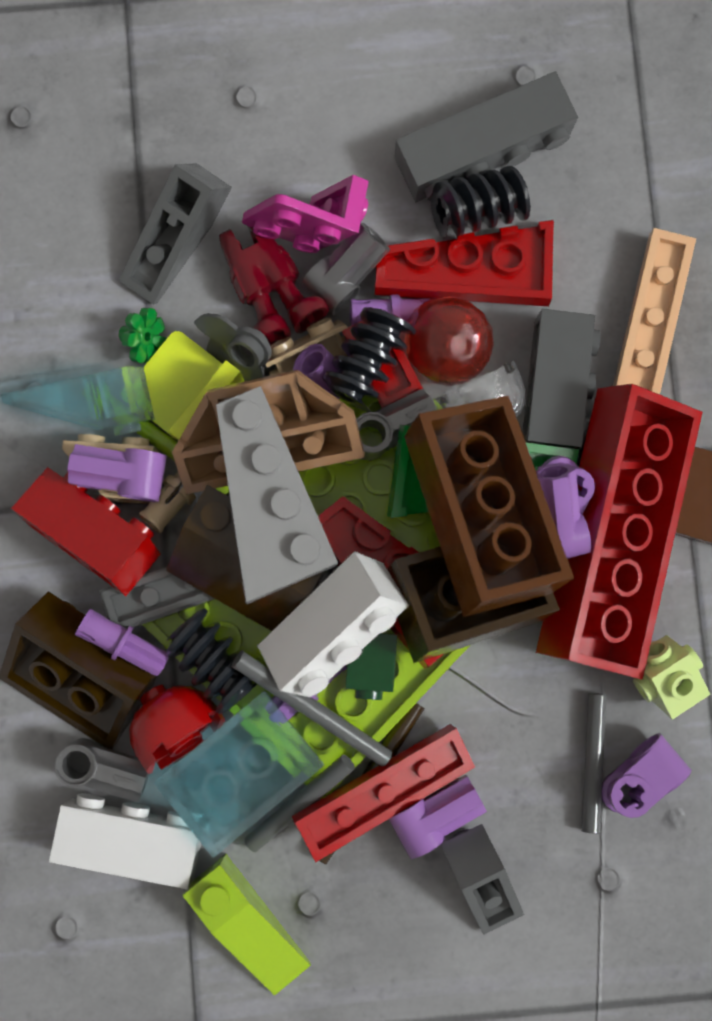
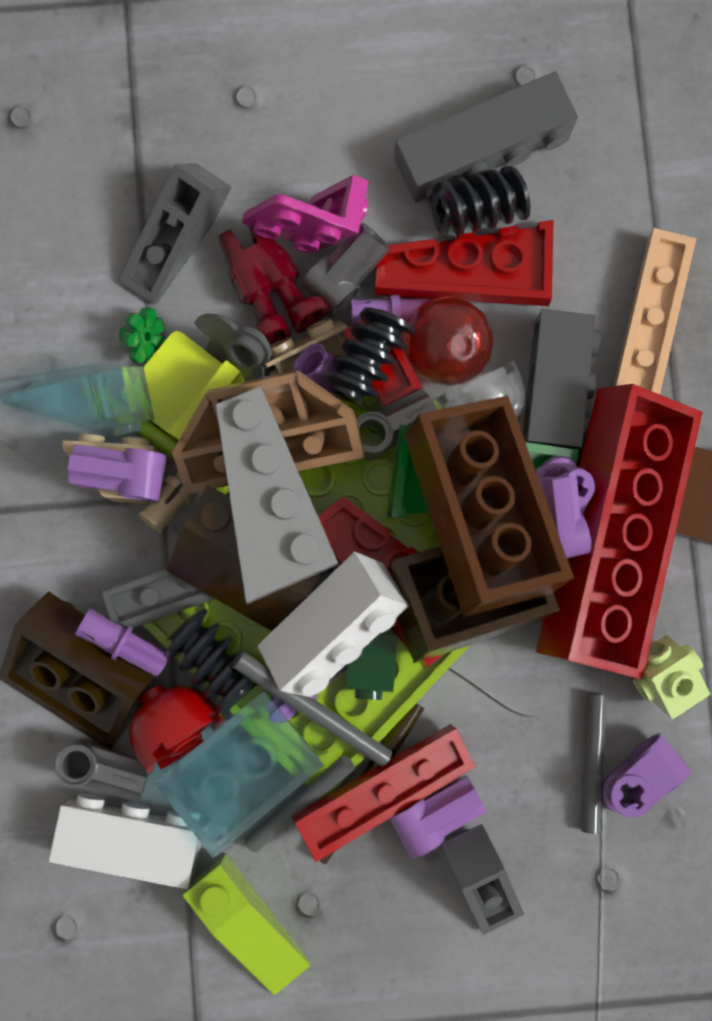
(88, 530): red brick -> none

